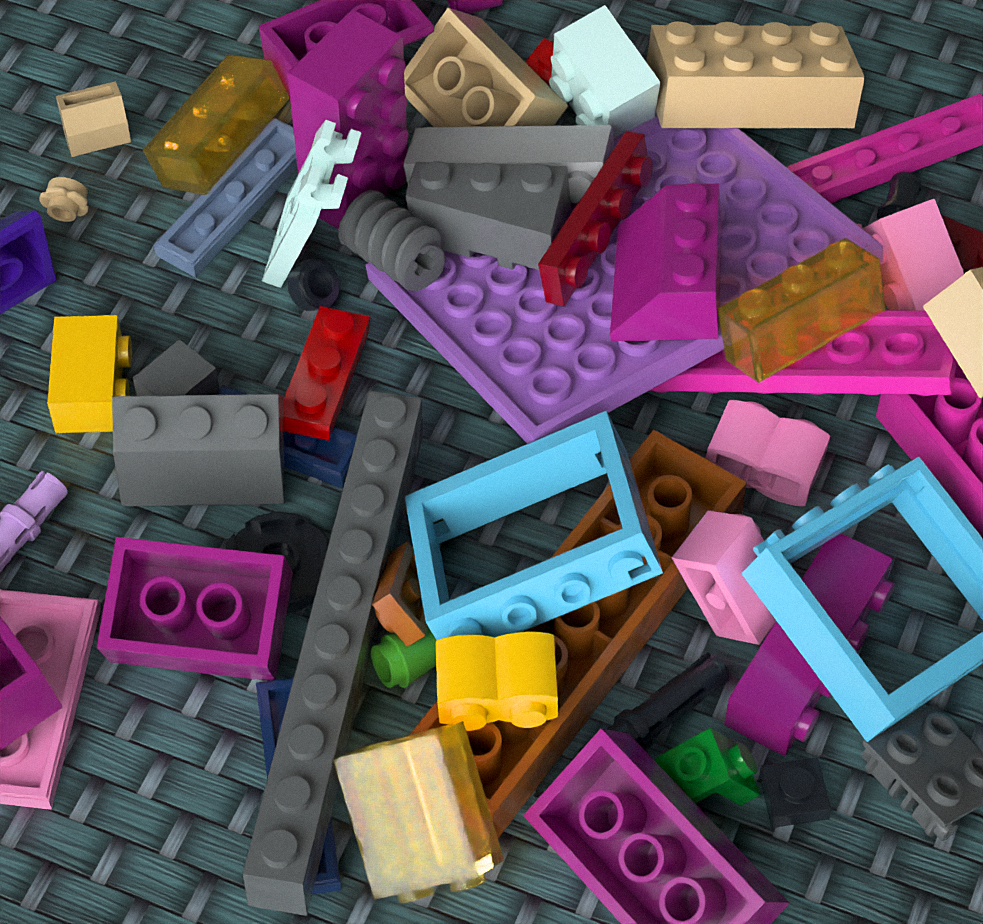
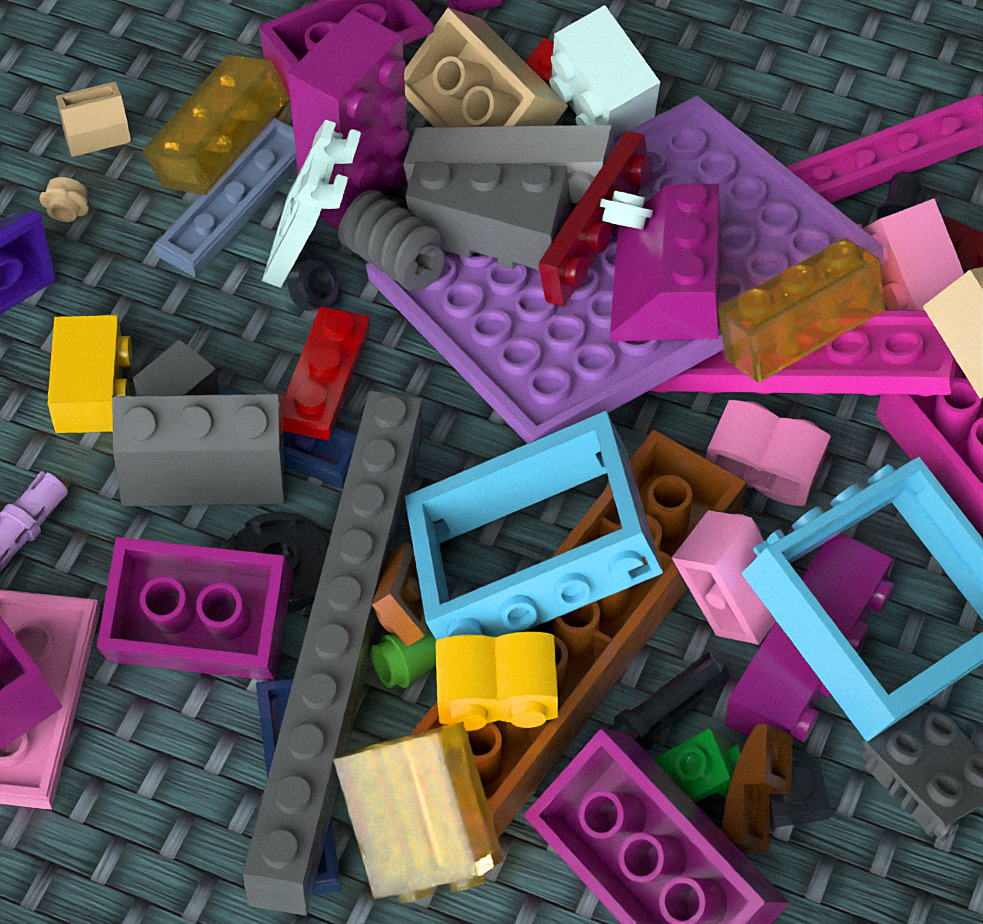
(625, 210): none -> light aqua plate
(754, 76): tan brick -> none
(759, 772): none -> reddish brown slope

